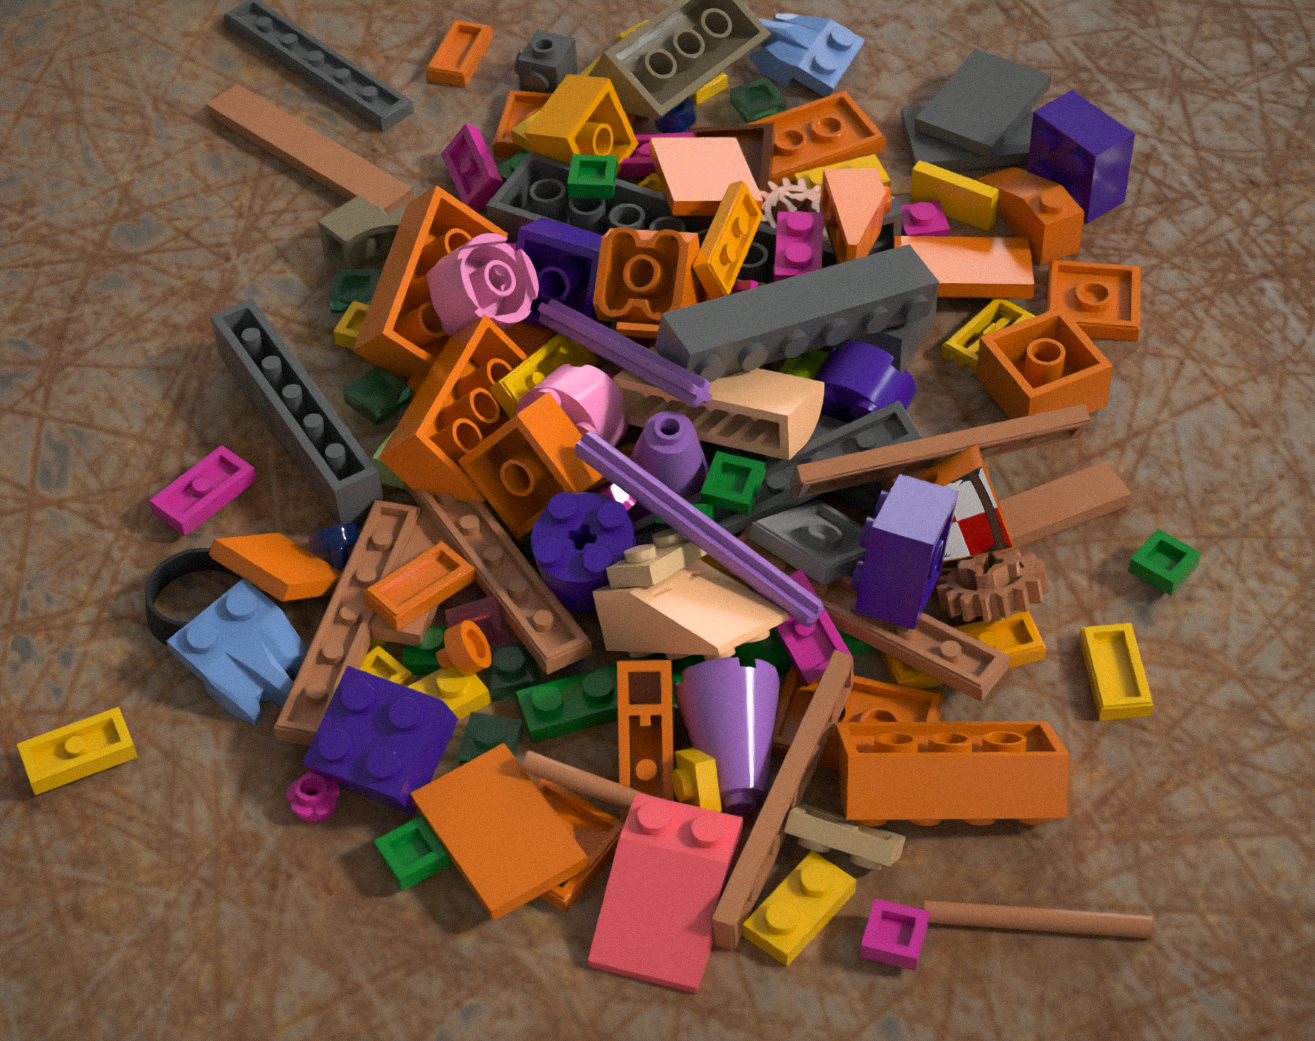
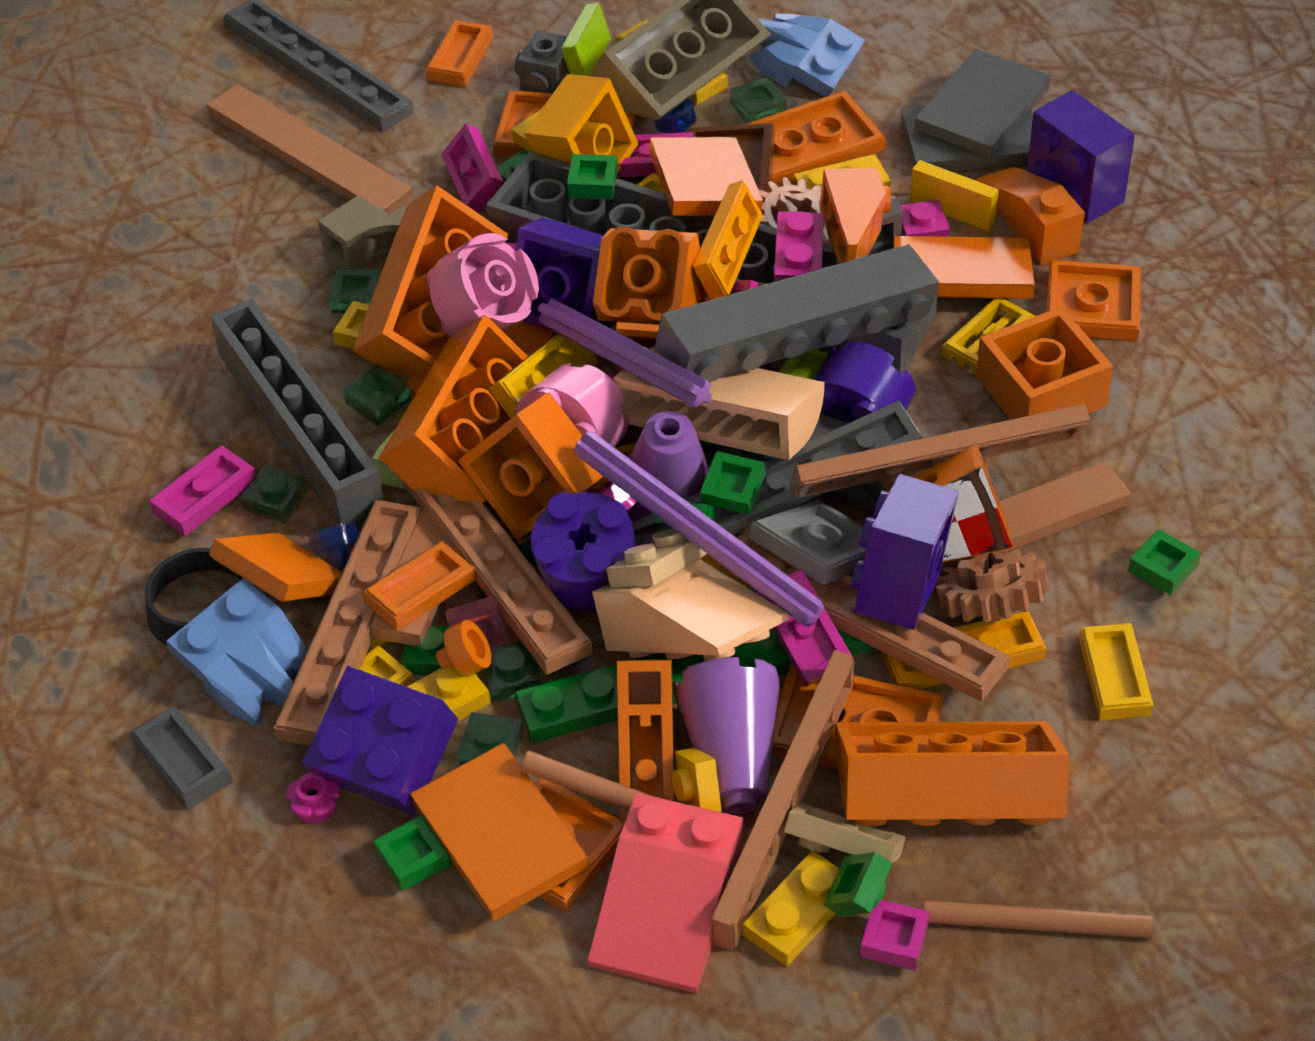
(77, 750): yellow plate -> none
(181, 757): none -> dark grey tile
(274, 494): none -> plate
(586, 41): none -> lime tile
(858, 884): none -> green plate

